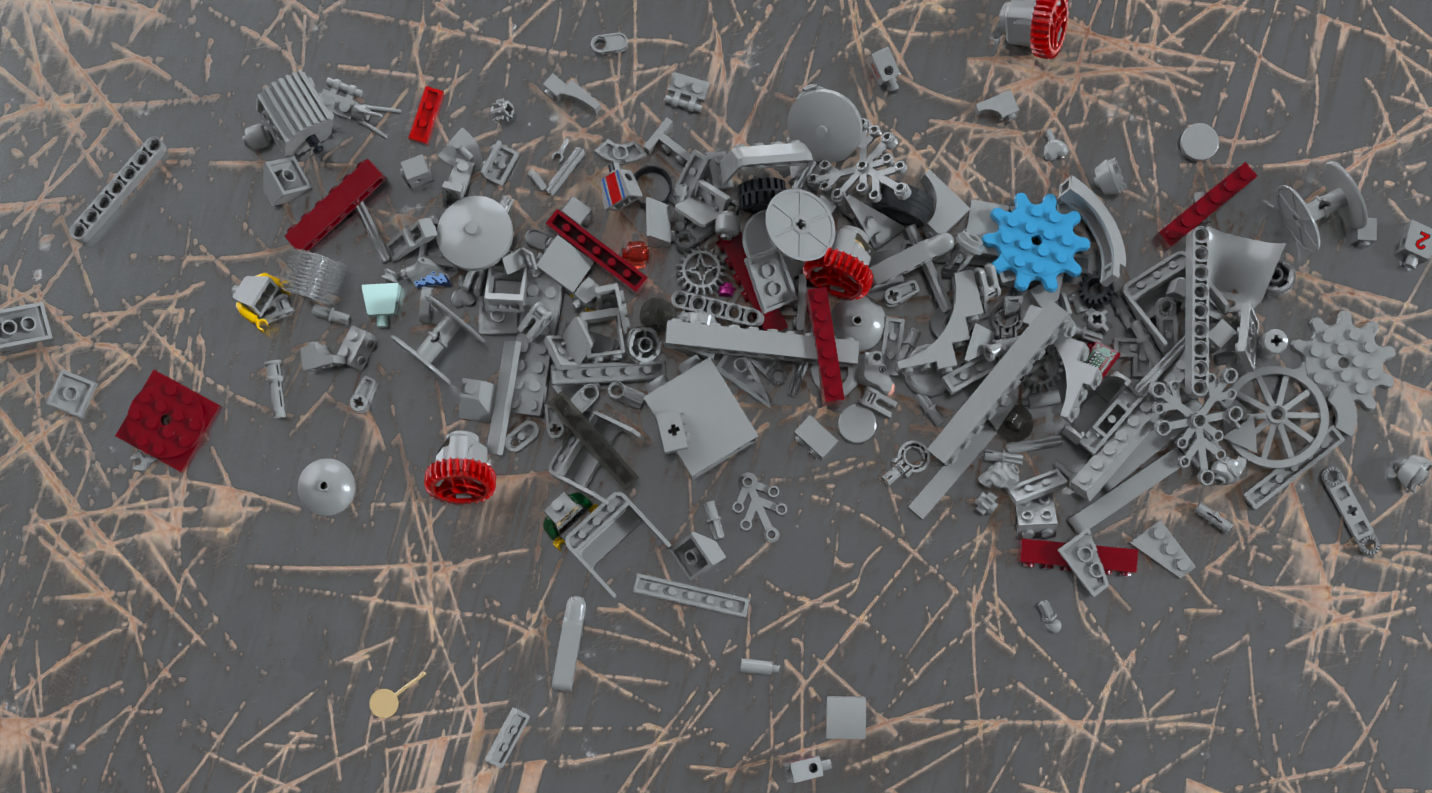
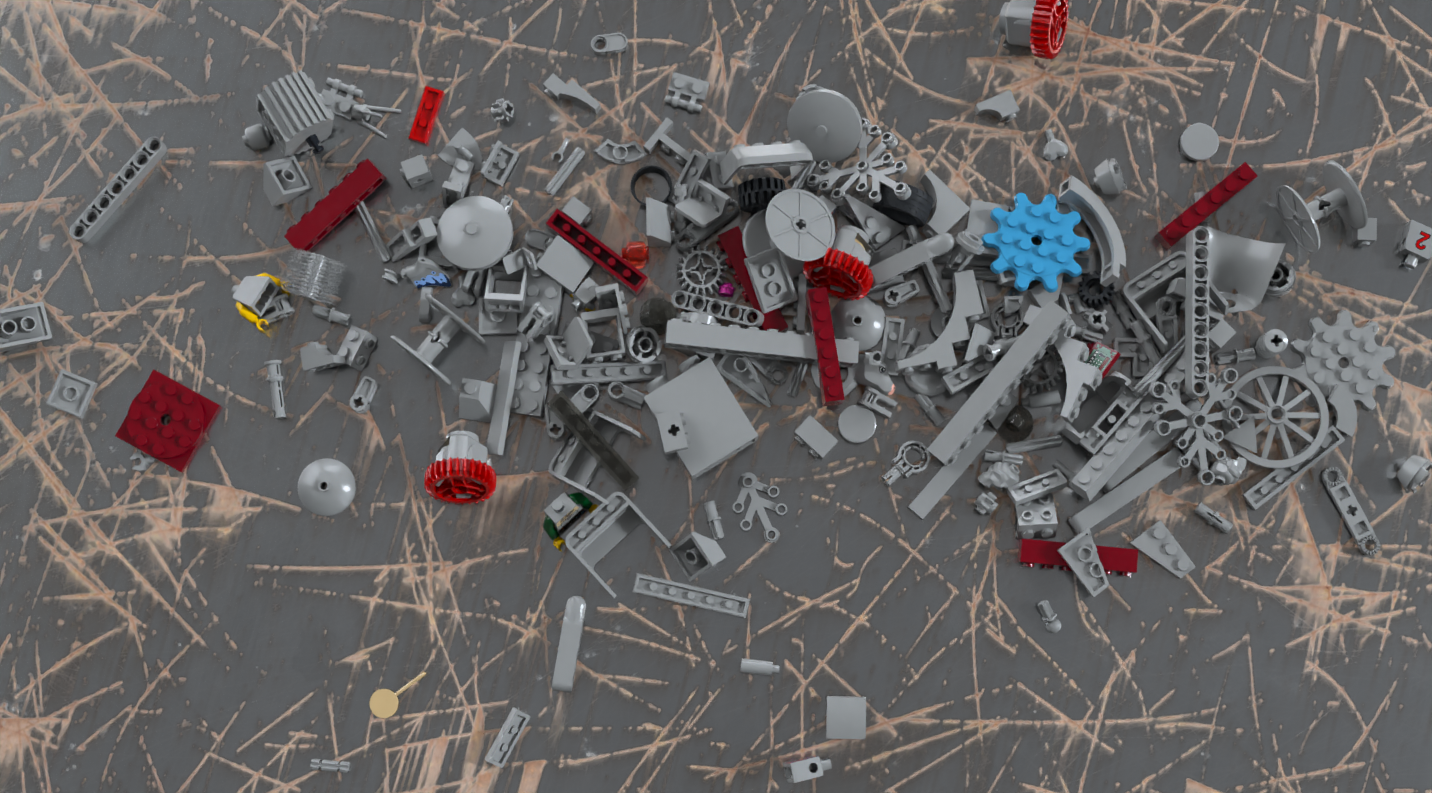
(328, 765): none -> light grey axle
(381, 301): light aqua torso -> none
(521, 435): light grey plate -> none
(533, 175): light grey tile -> none
(619, 188): light grey torso -> none
(727, 225): light grey head -> none
(882, 61): light grey torso -> none
(987, 282): light grey piece -> none
(1248, 336): light grey plate -> none

